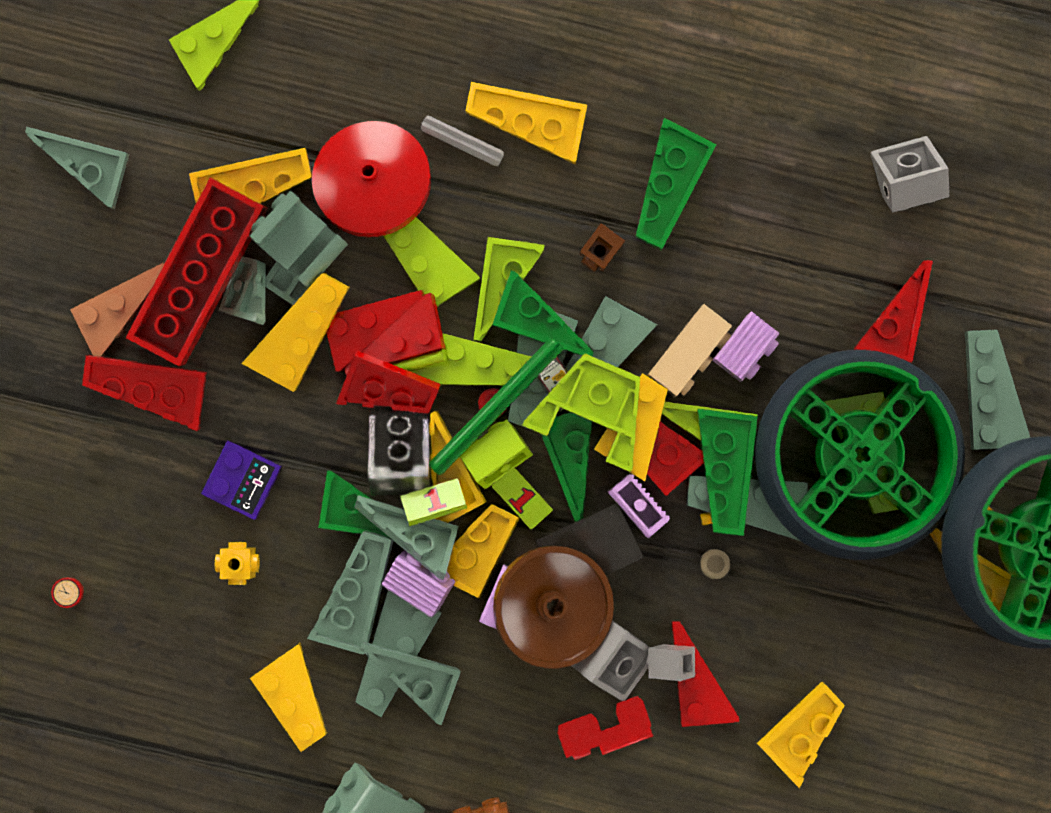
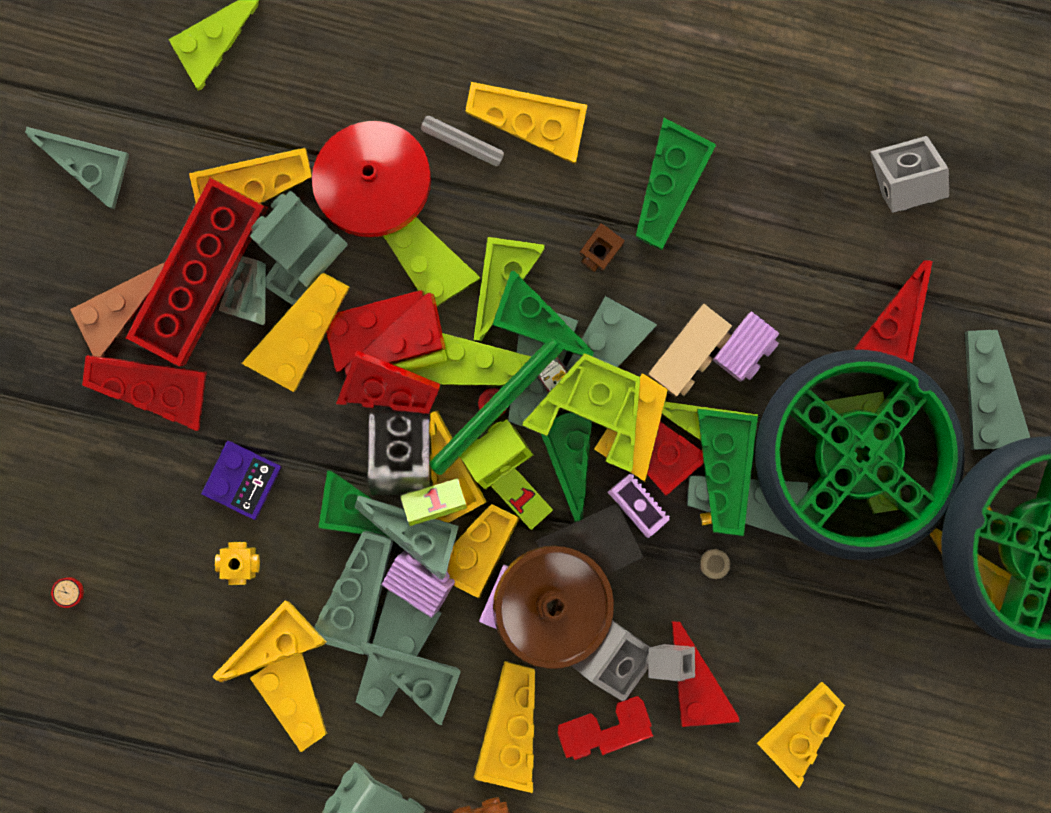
(278, 638): none -> yellow wing
(508, 740): none -> yellow wing

